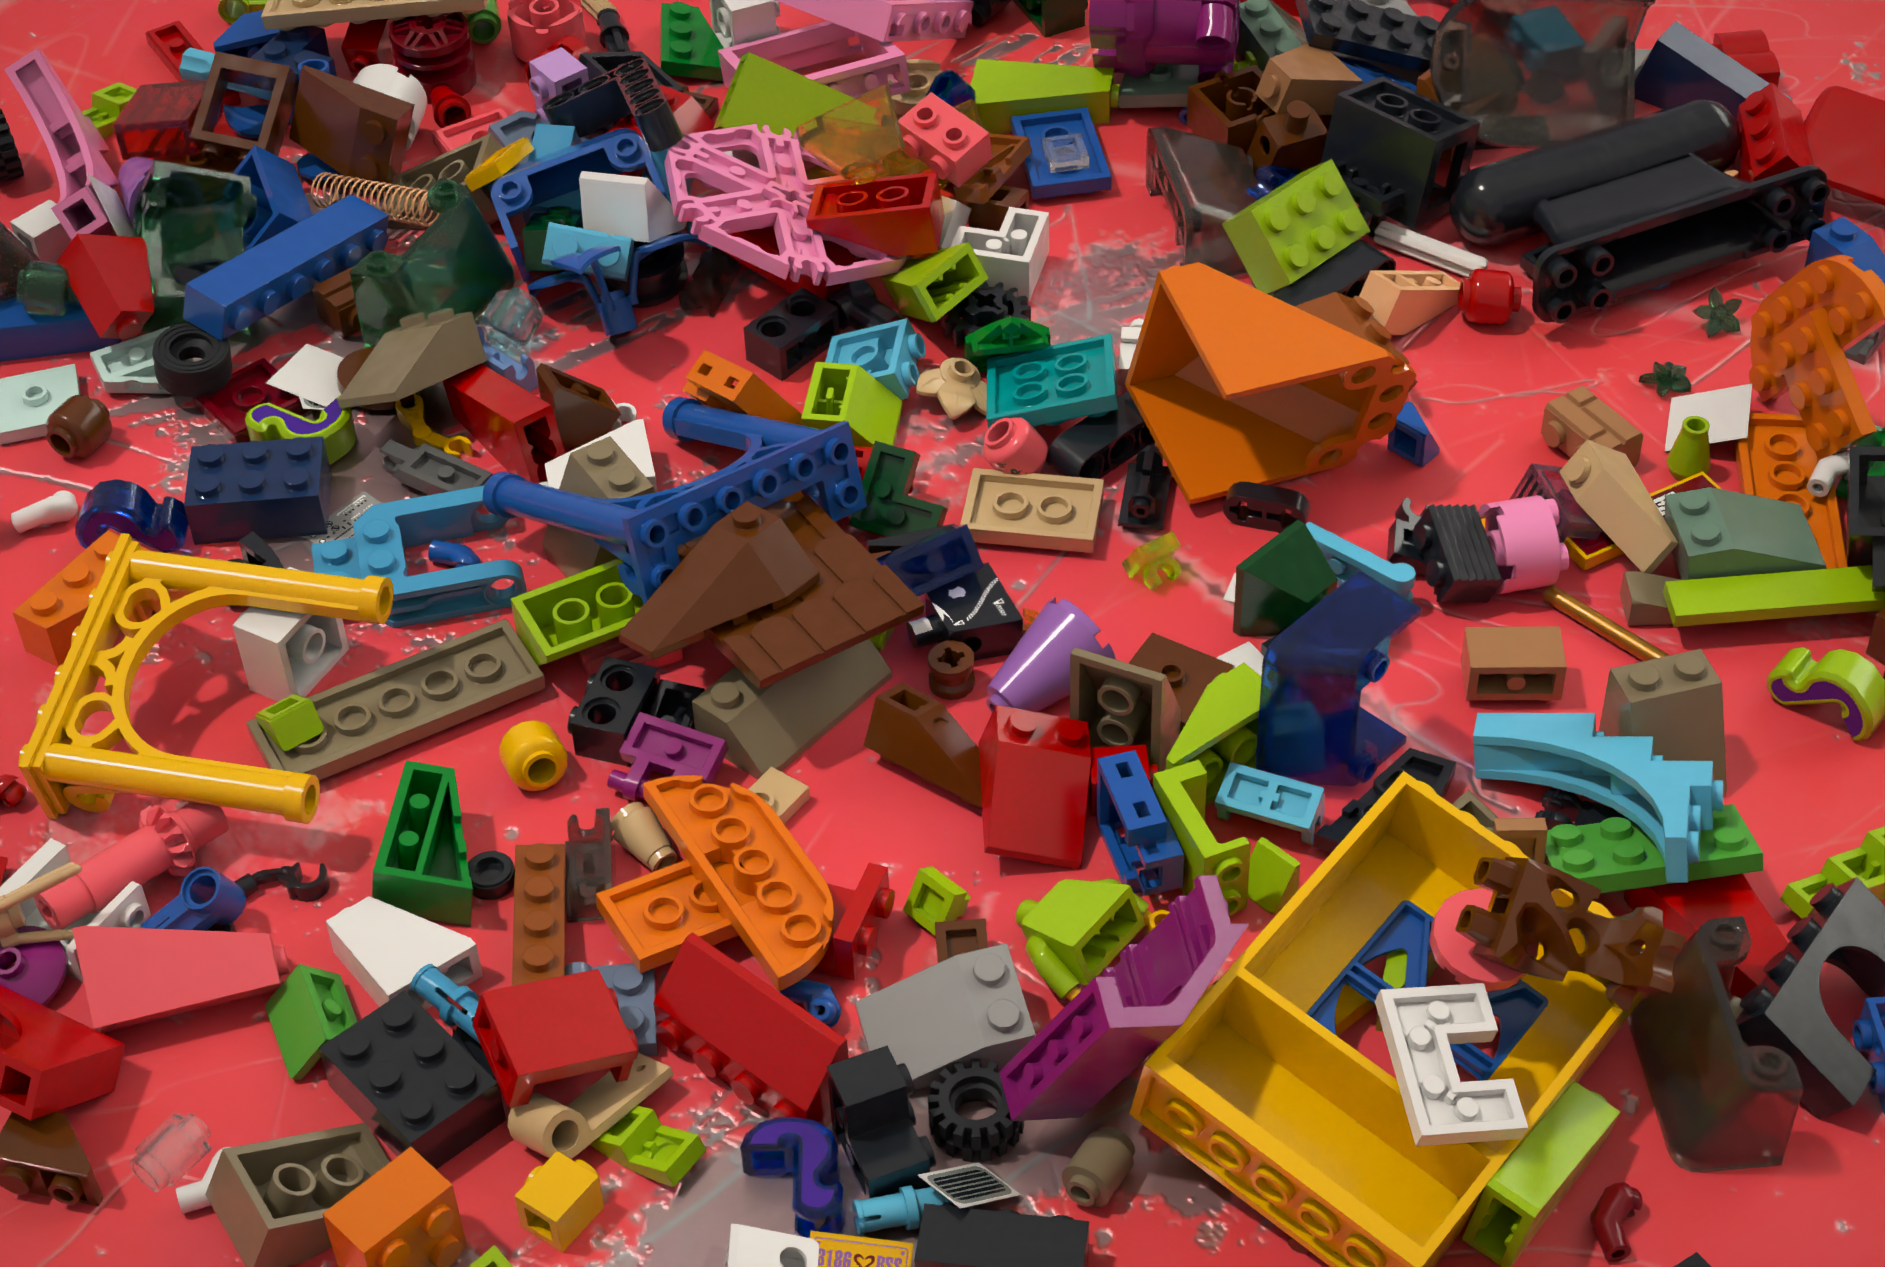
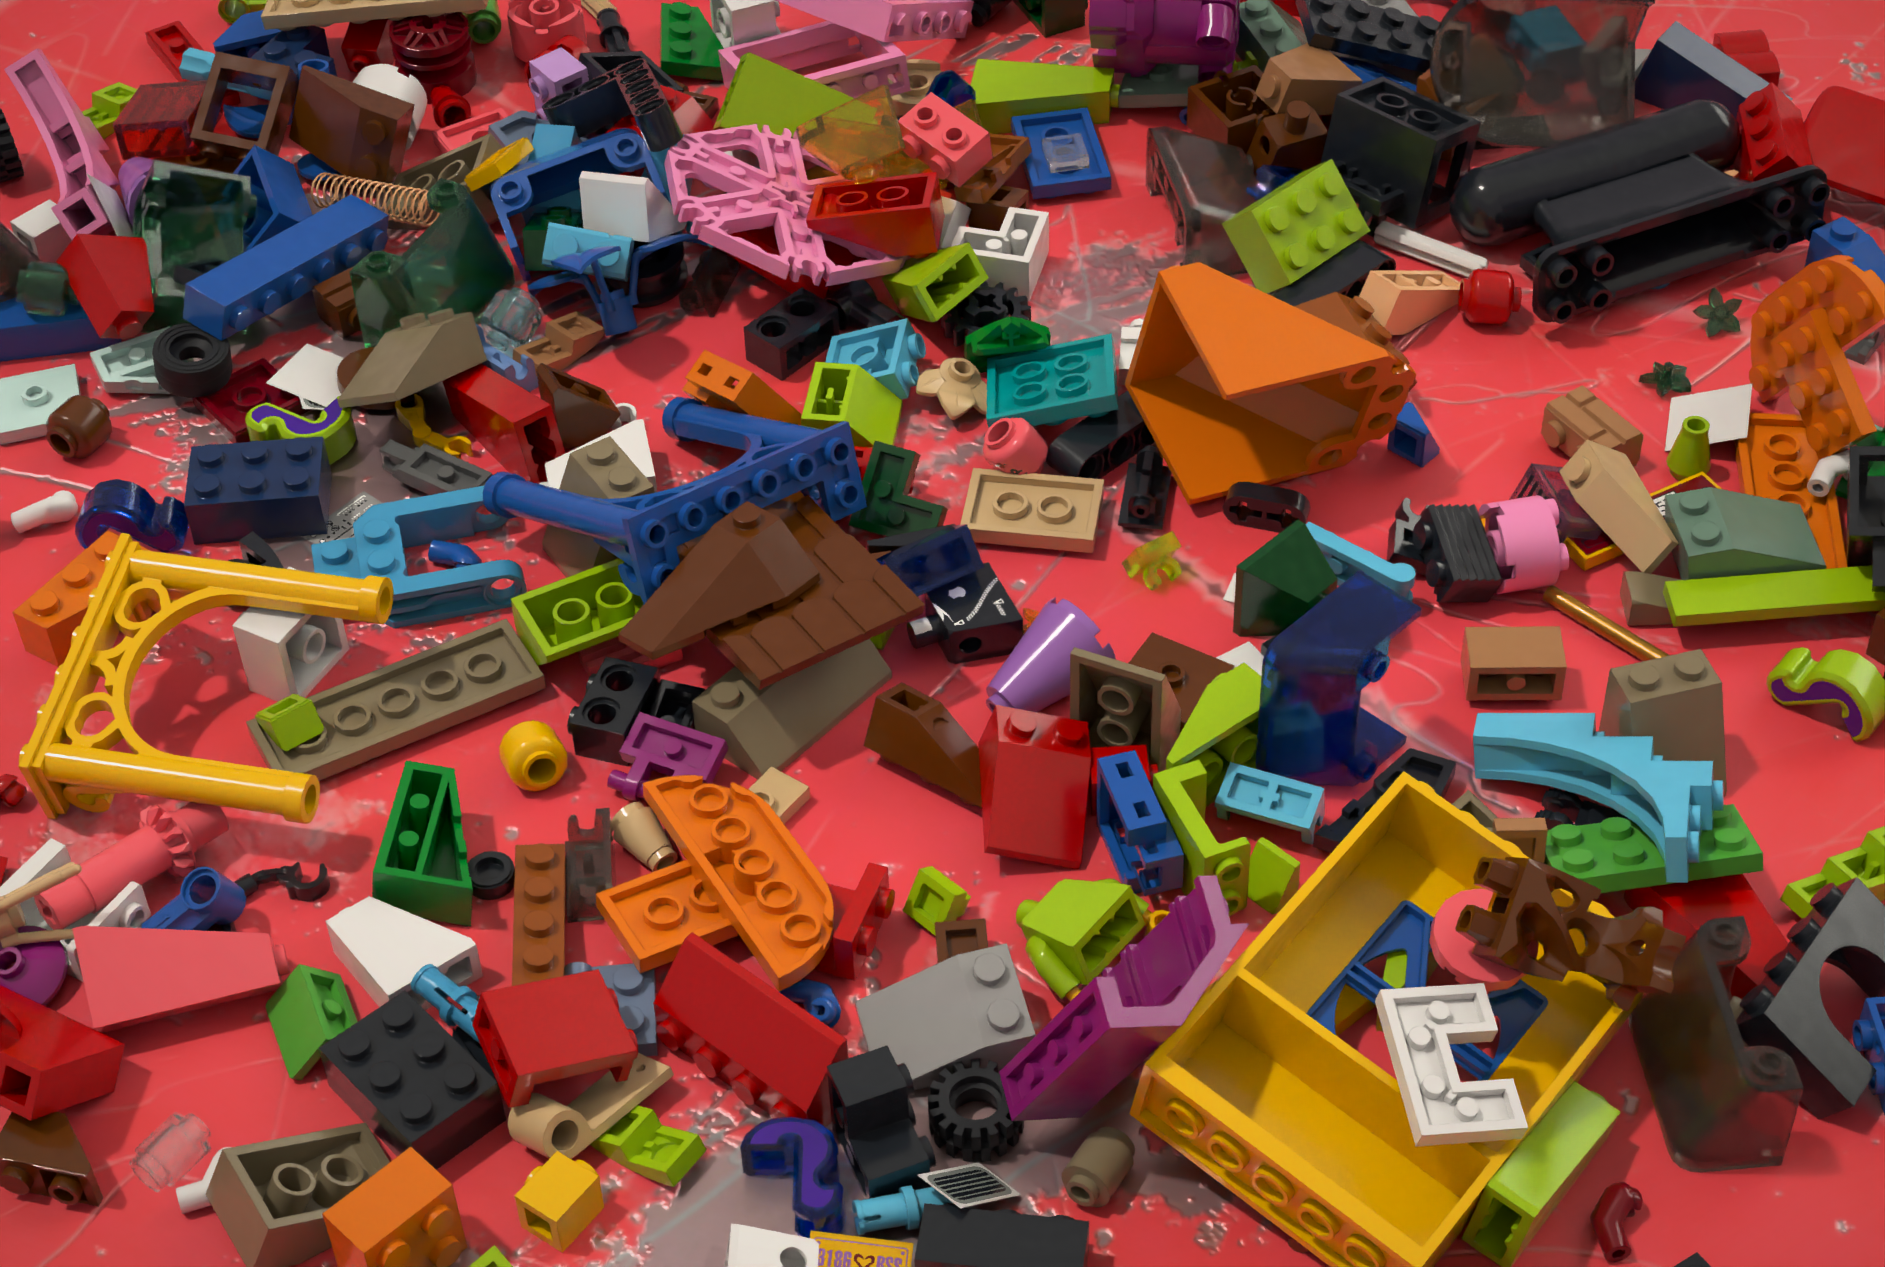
(564, 341): none -> medium nougat slope
(951, 670): reddish brown wheel -> none

